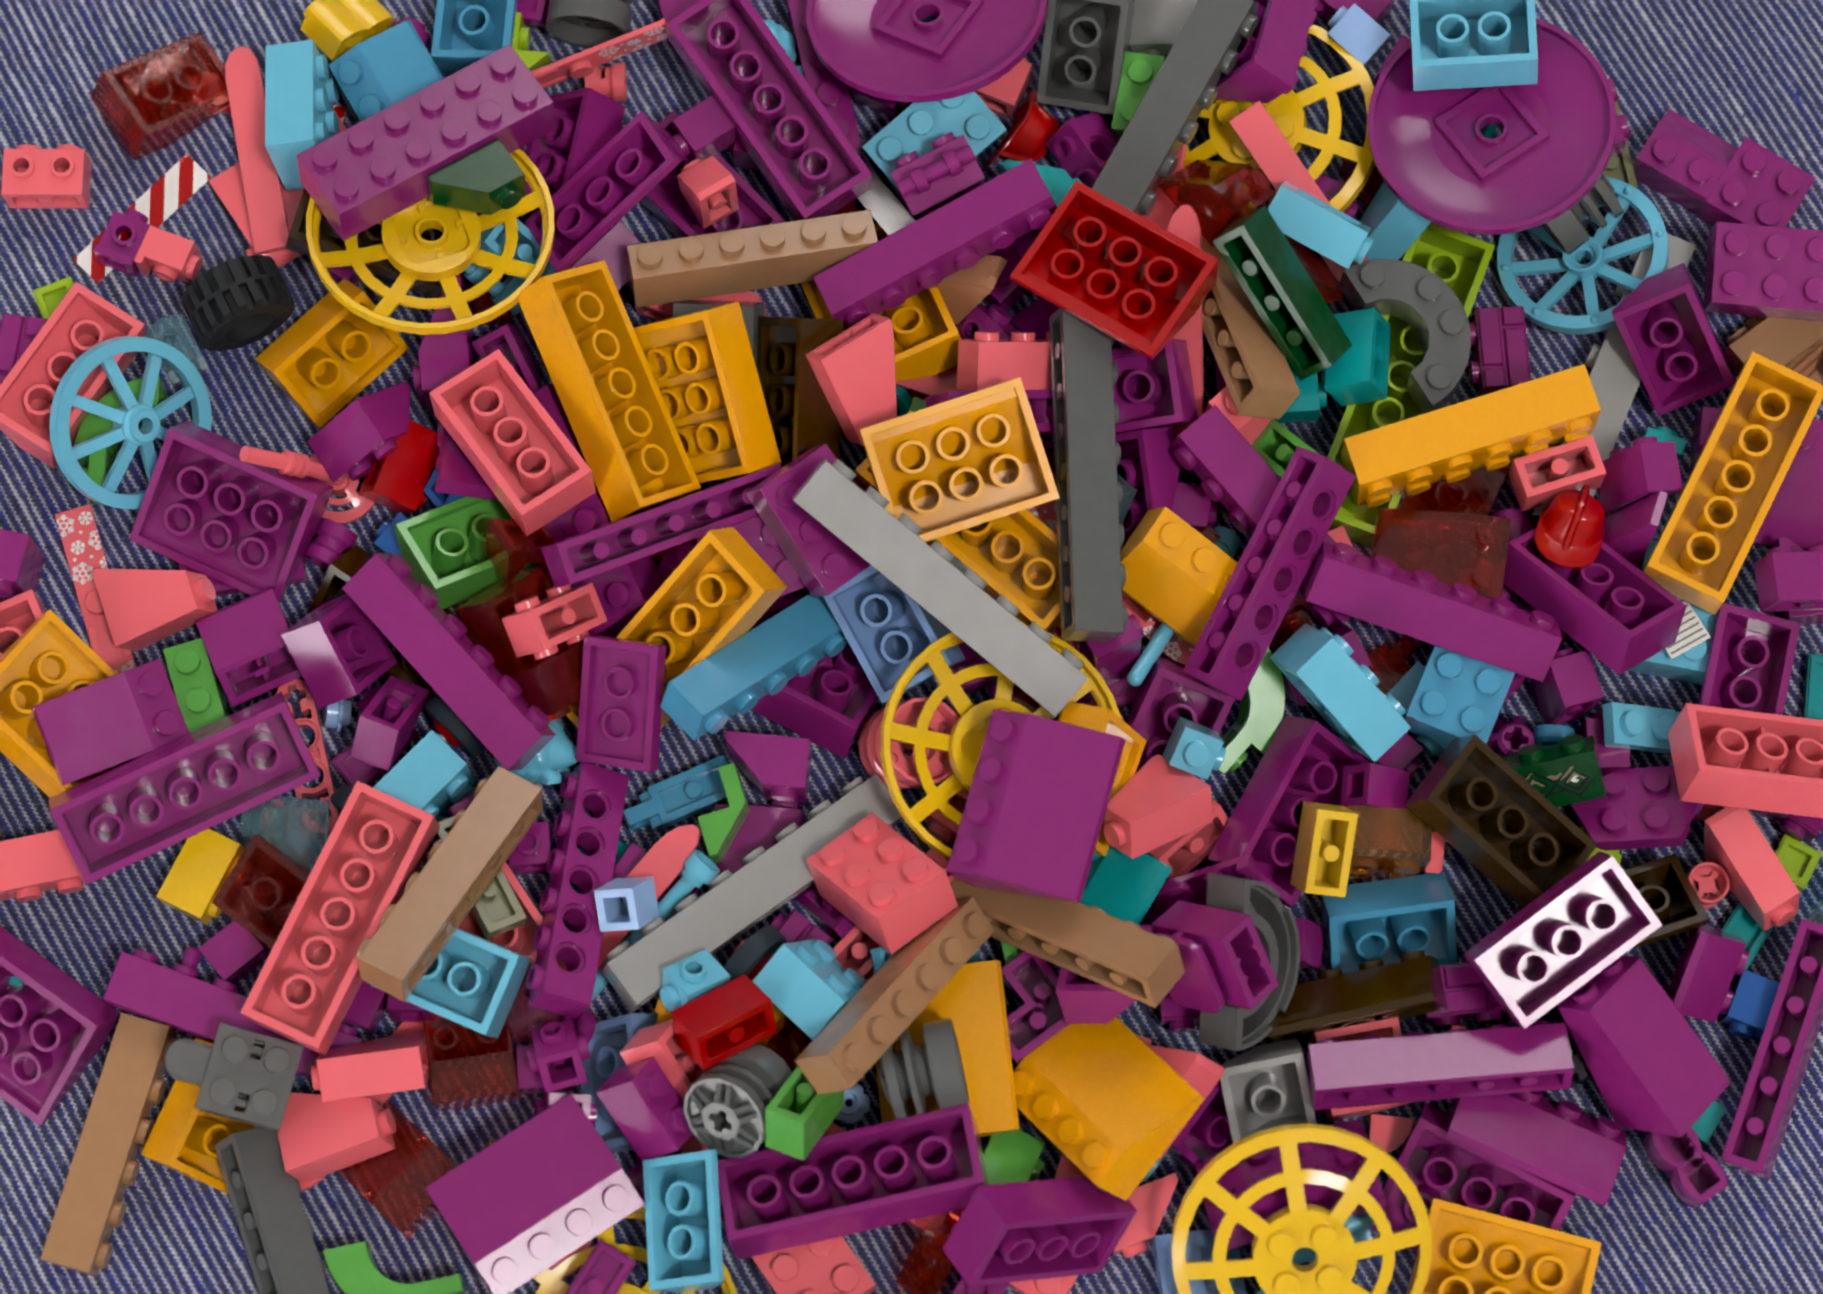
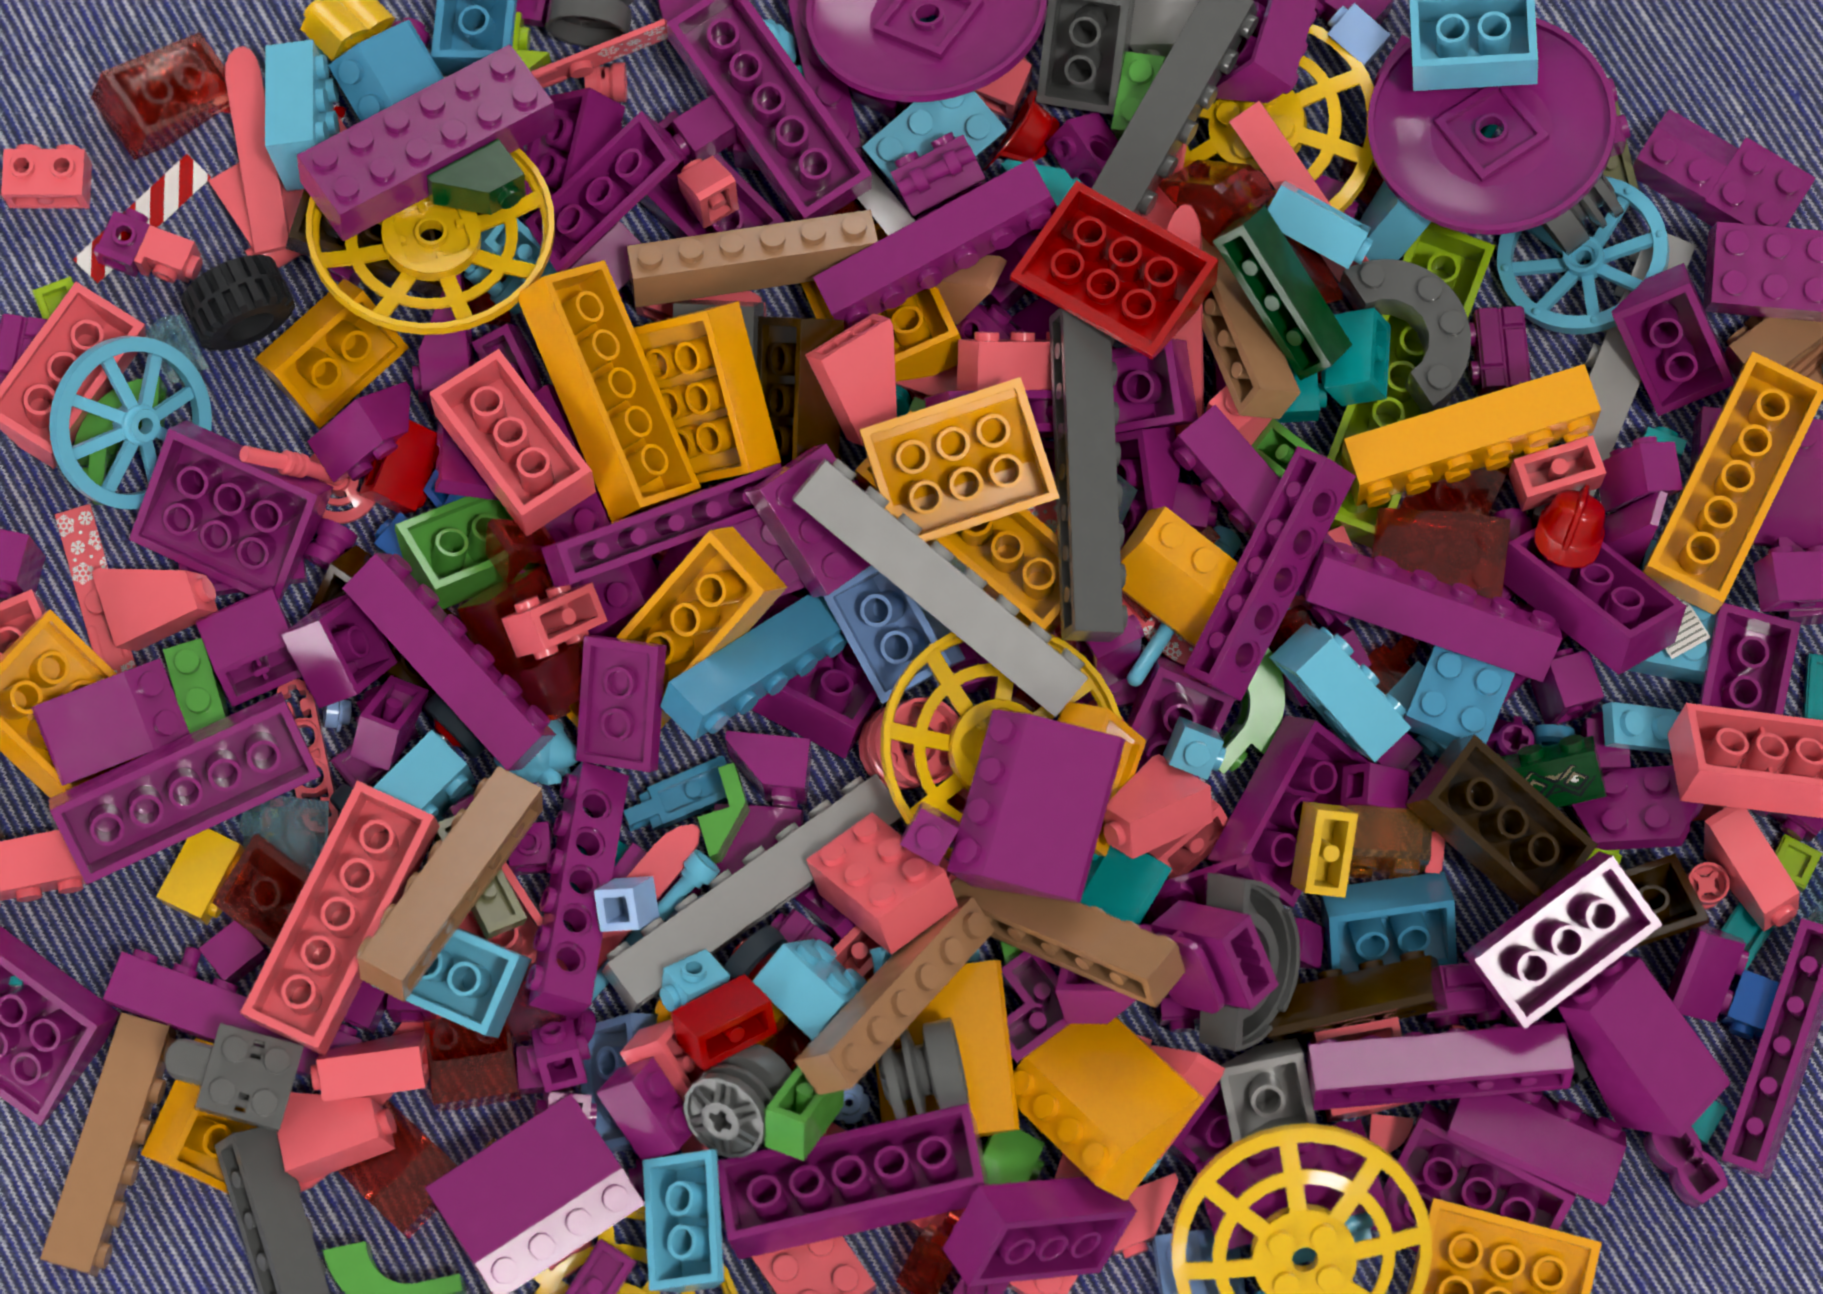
(929, 833): none -> magenta brick

